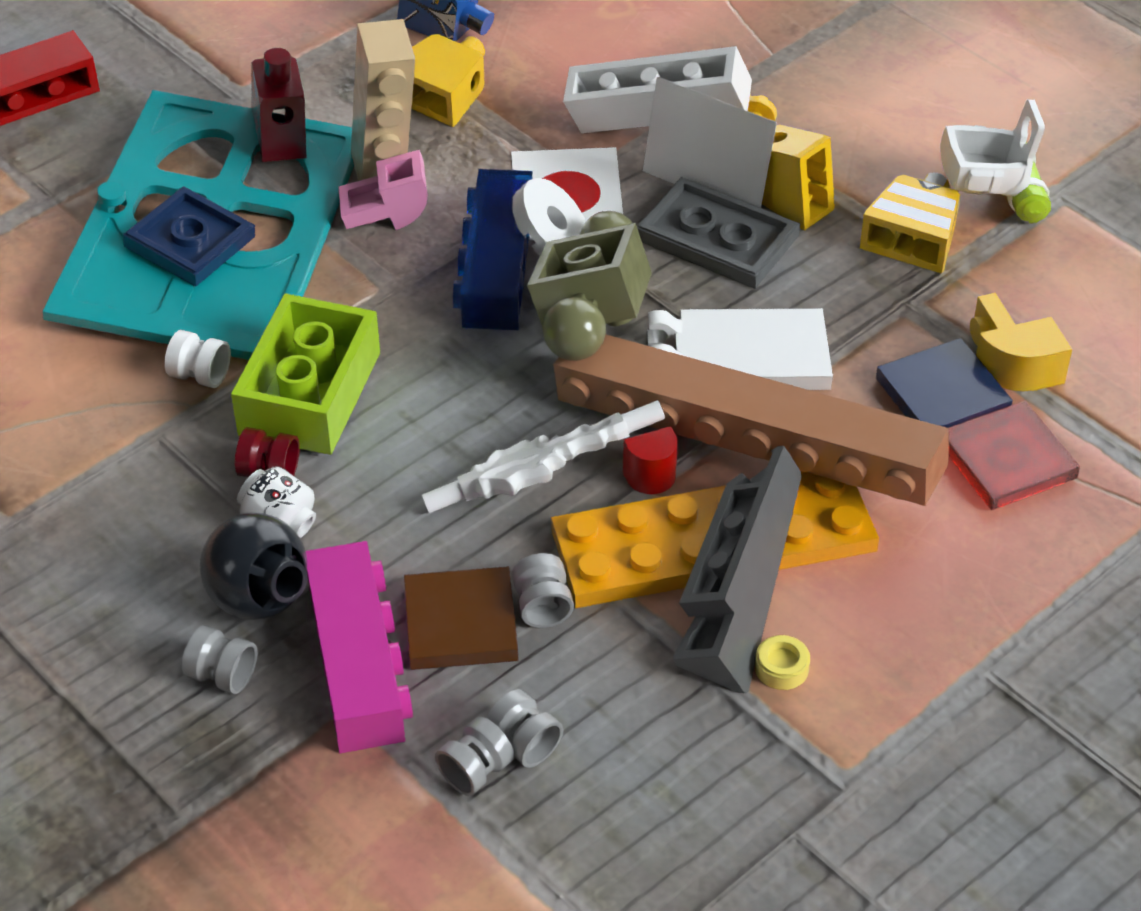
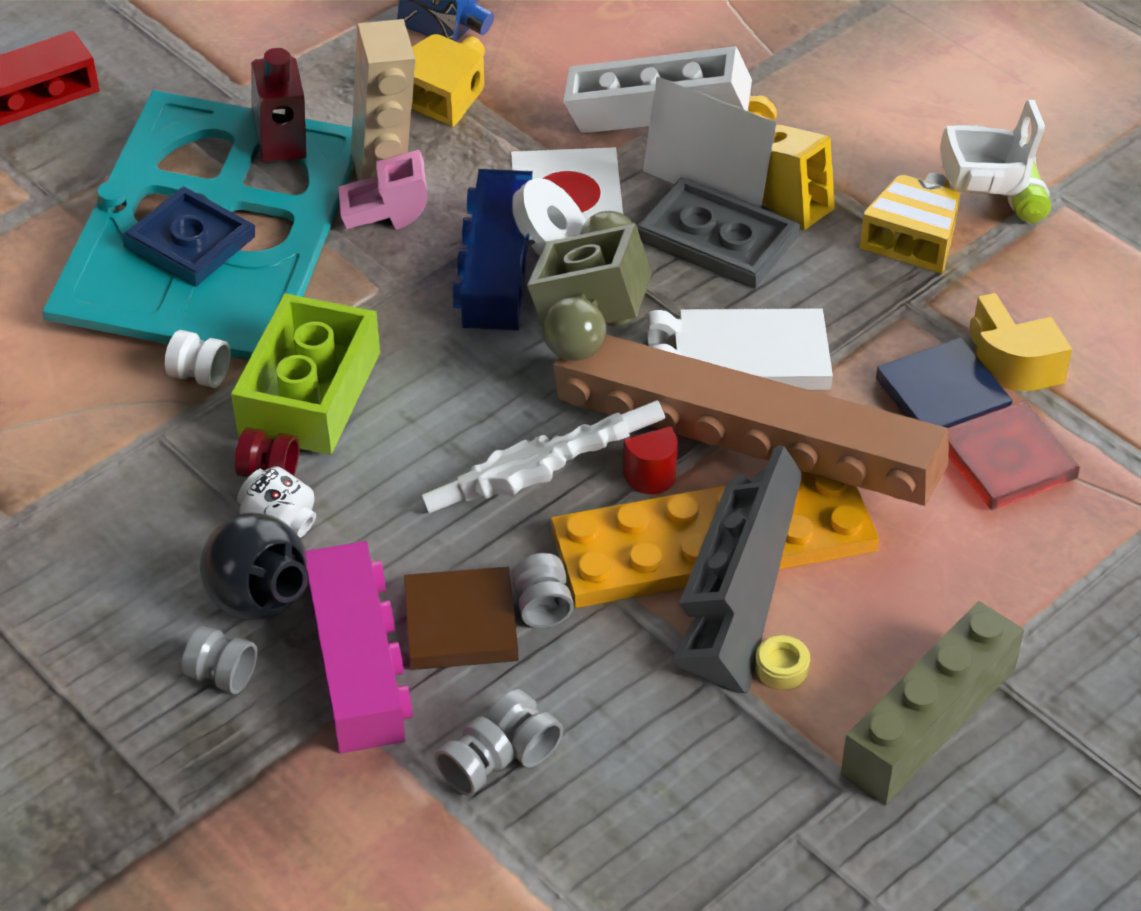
(931, 702): none -> olive brick

